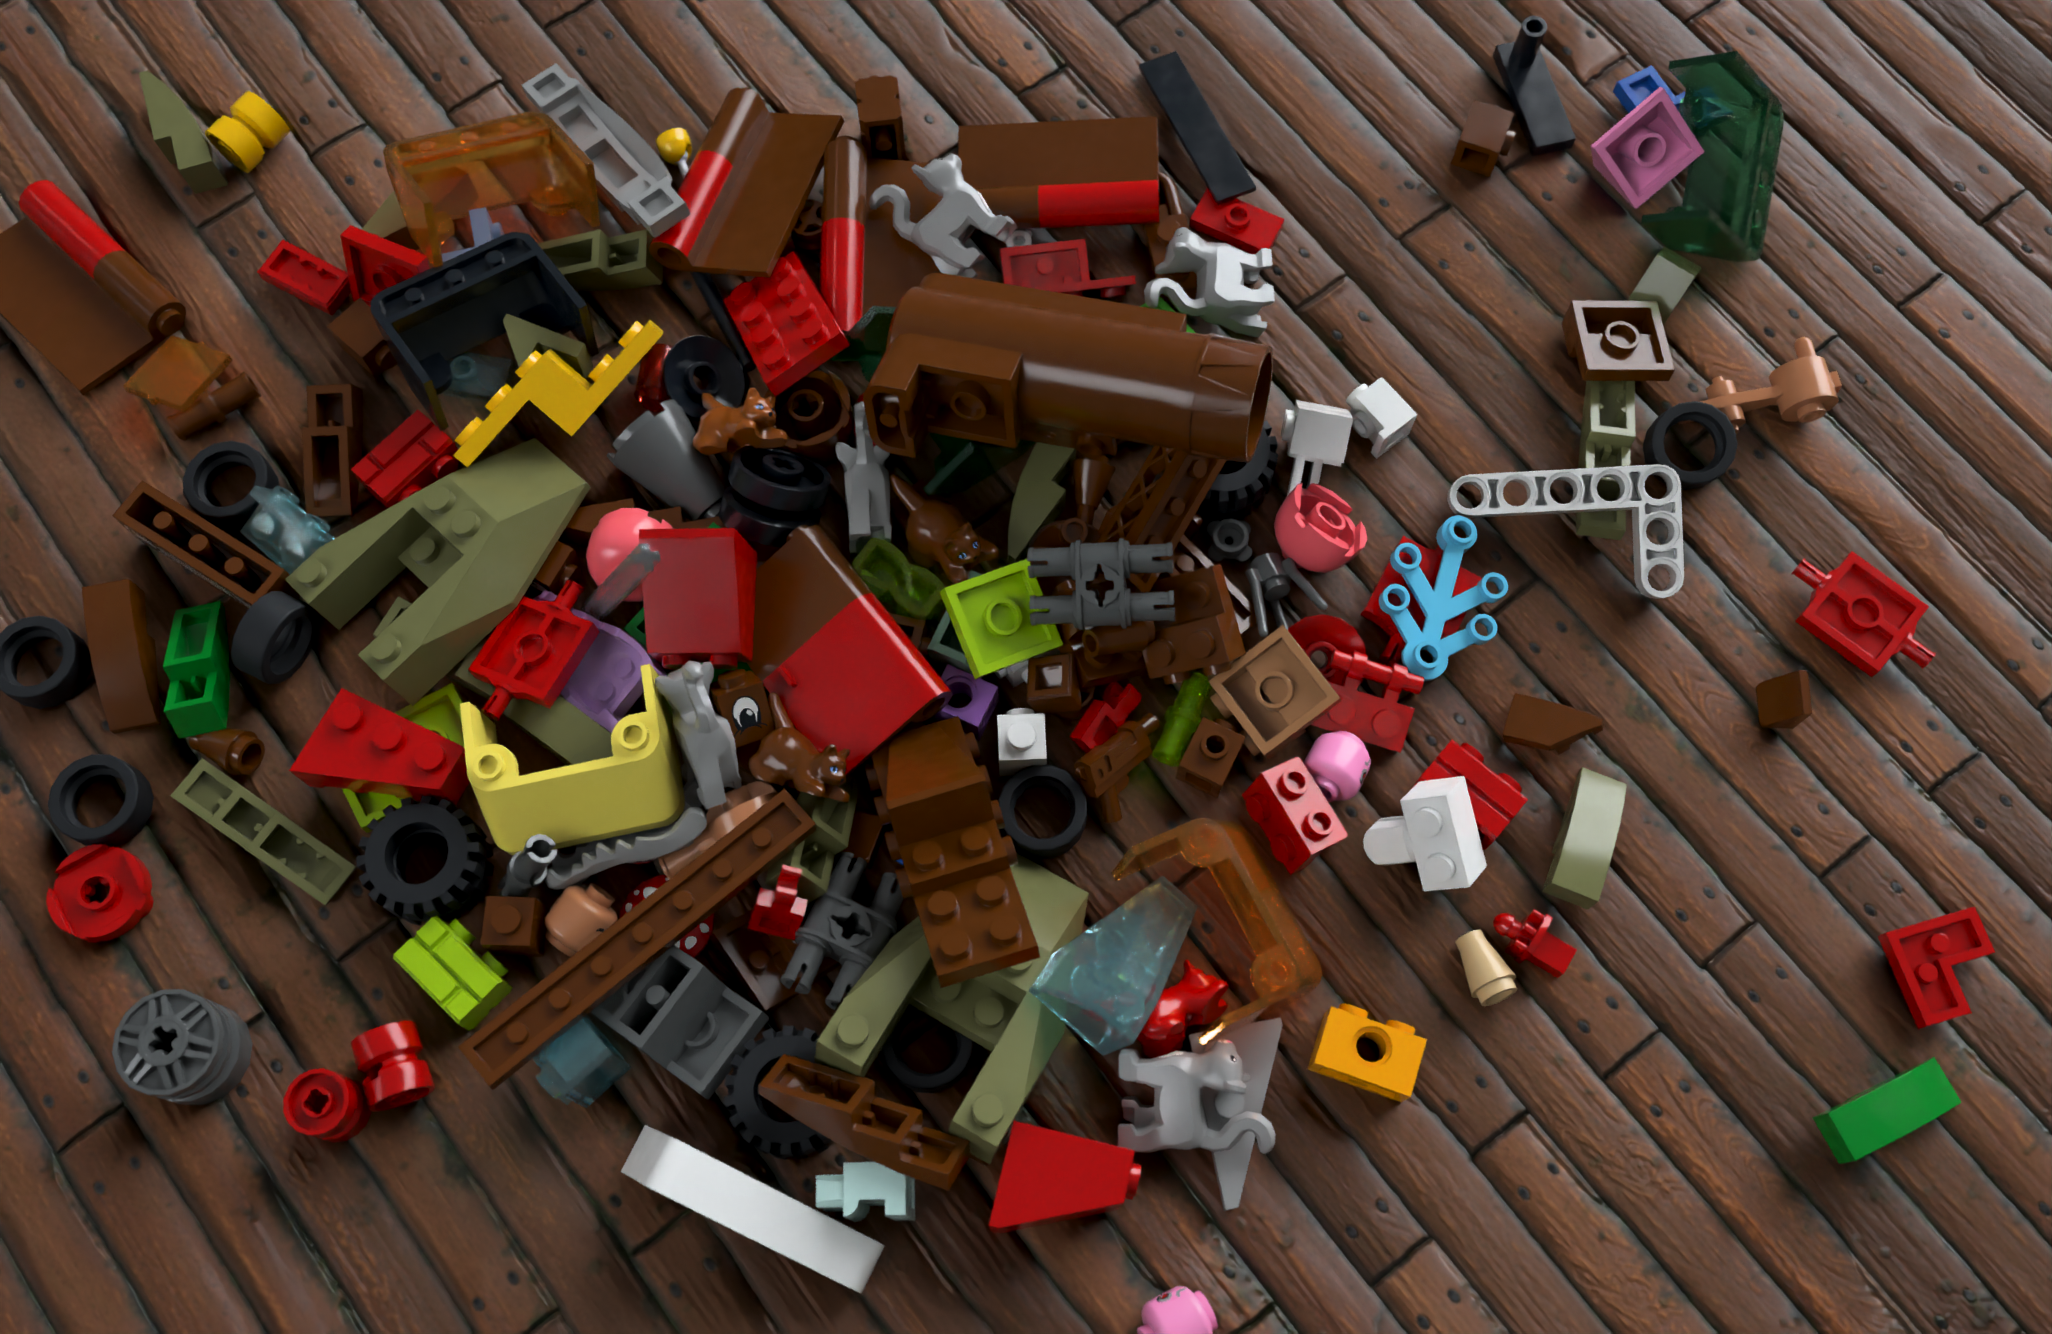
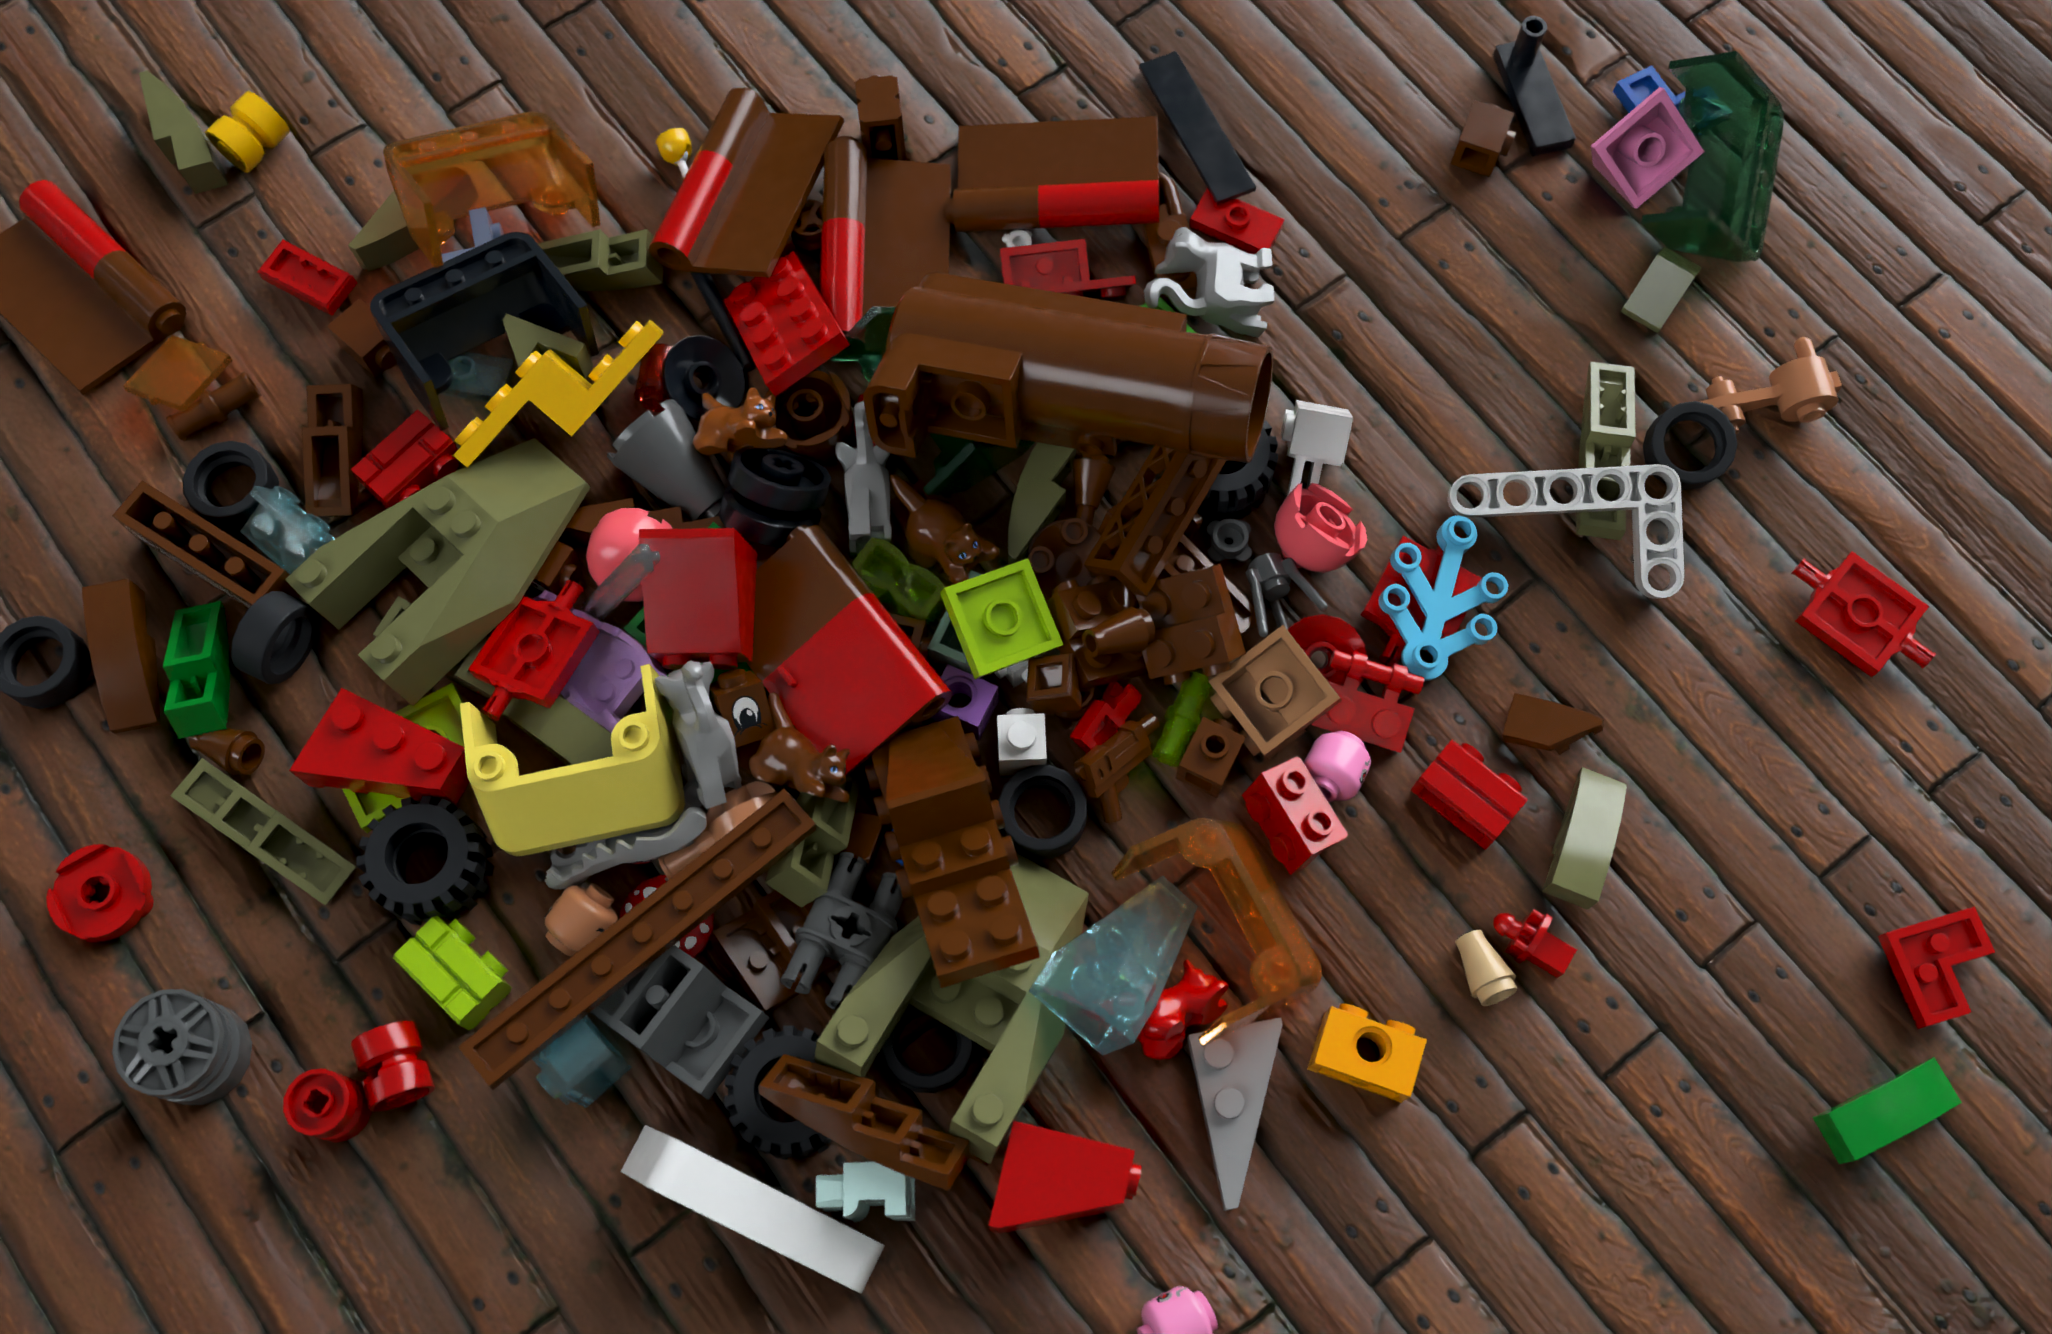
(82, 773): black tyre -> none
(377, 263): red plate -> none
(514, 926): reddish brown brick -> none
(528, 867): dark grey pin -> none
(622, 159): light grey piece -> none
(779, 910): red plate -> none
(950, 222): light grey animal -> none
(1085, 606): dark grey pin -> none
(1178, 1108): light grey animal -> none
(1380, 415): white brick -> none
(1434, 832): white brick -> none
(1618, 340): reddish brown plate -> none
(1784, 700): reddish brown slope -> none

